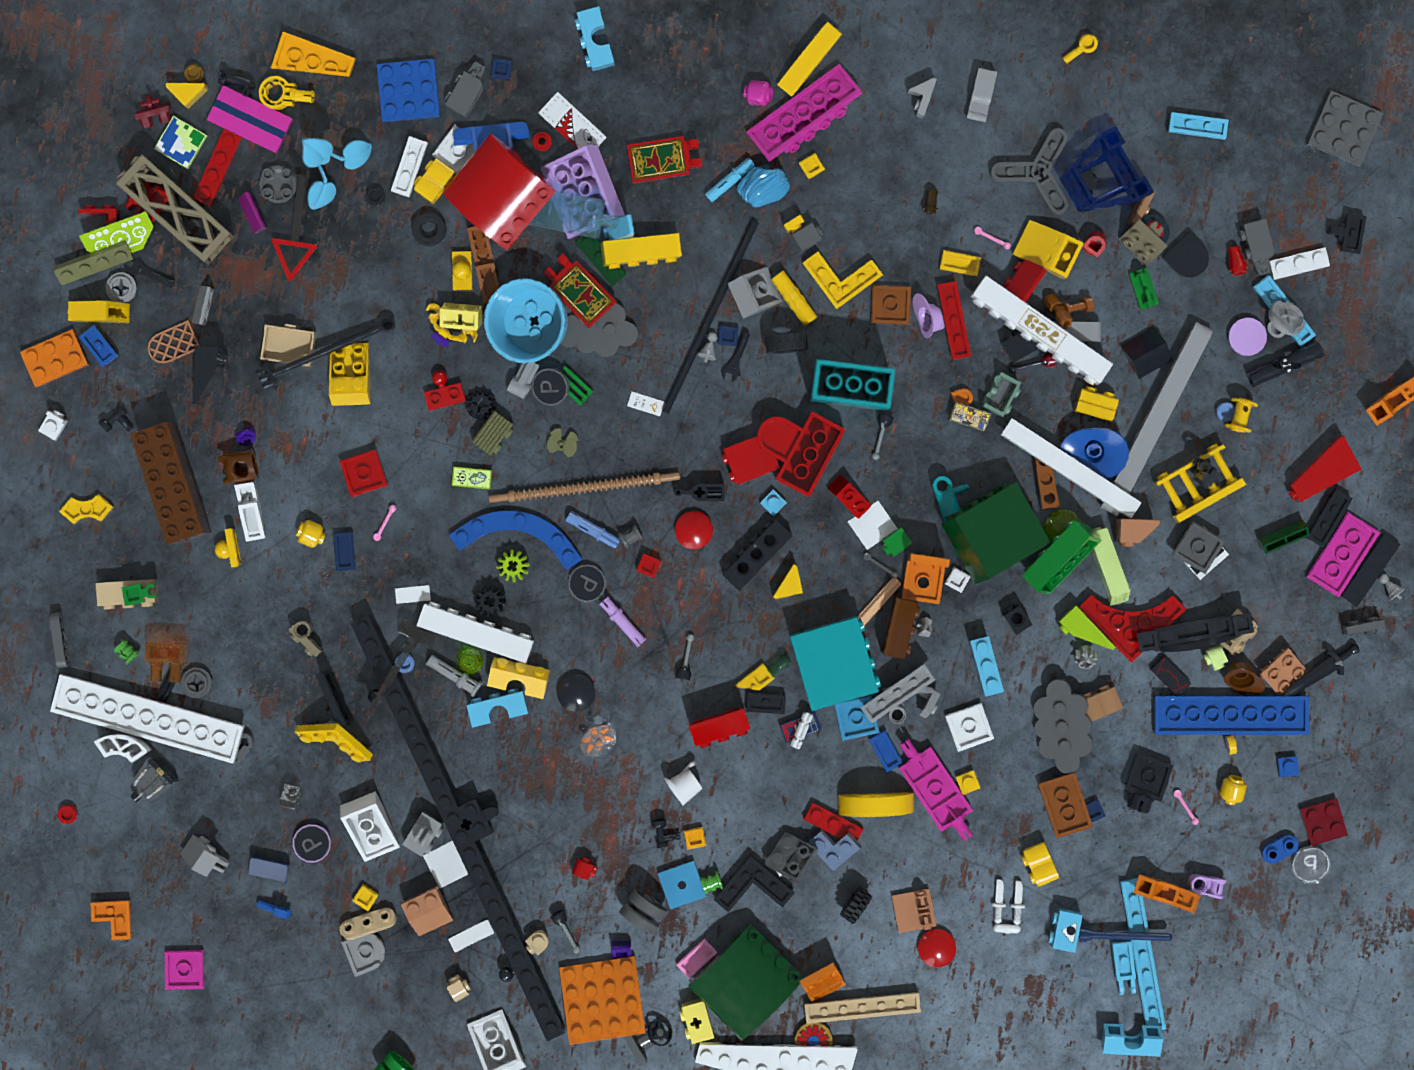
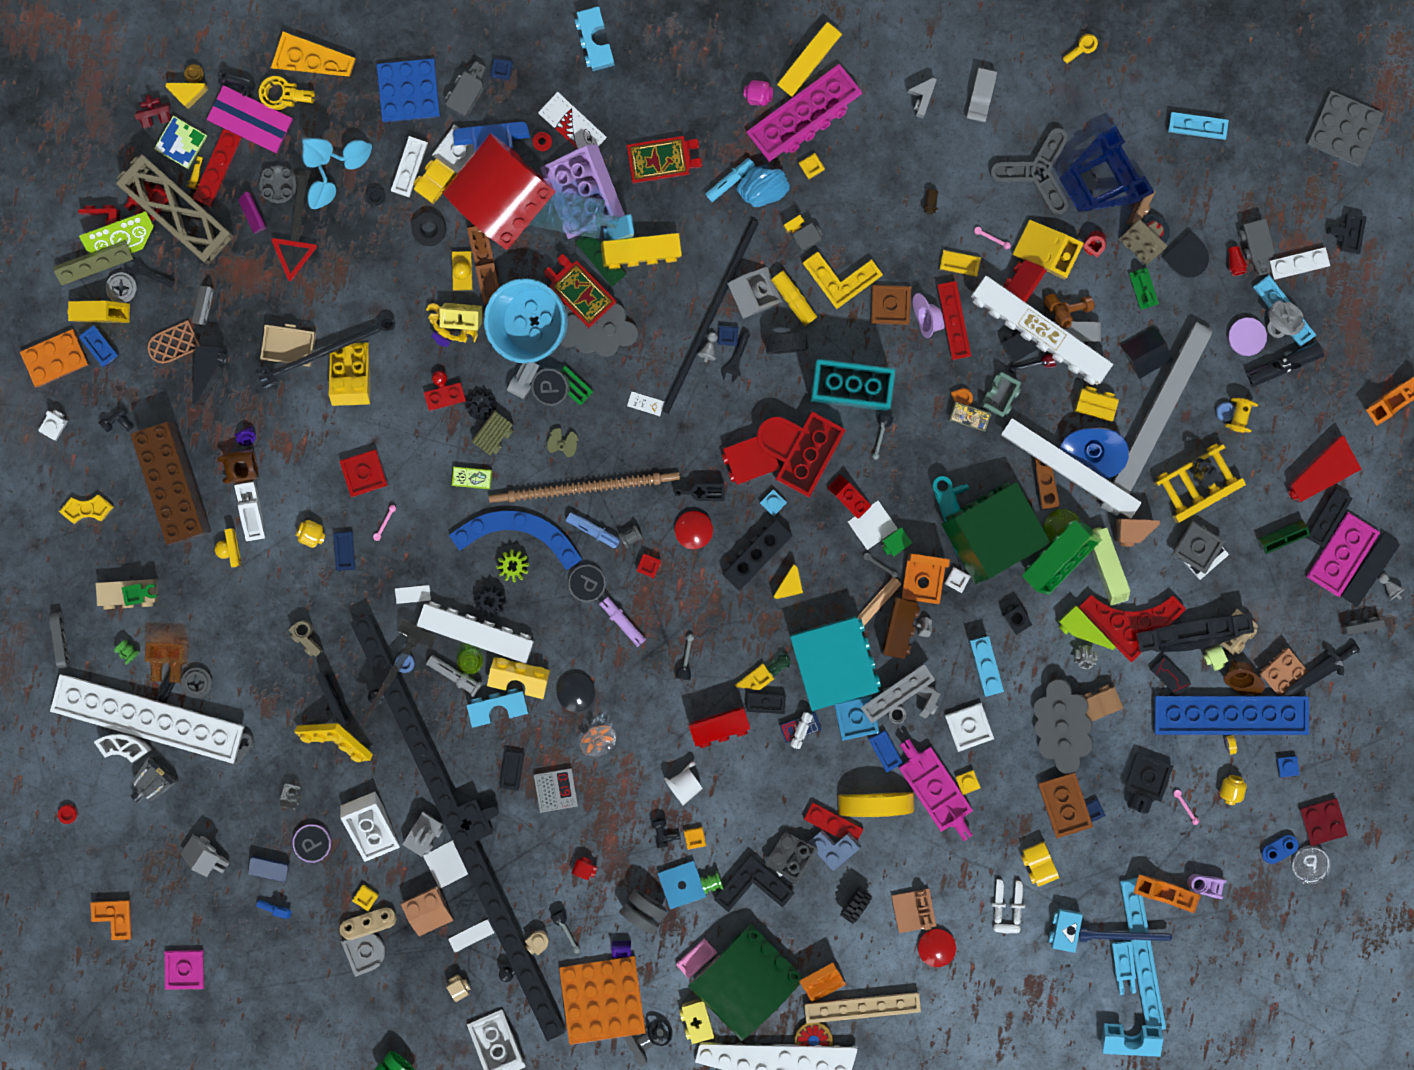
(195, 174): none -> yellow piece
(512, 770): none -> black tile
(556, 790): none -> tile

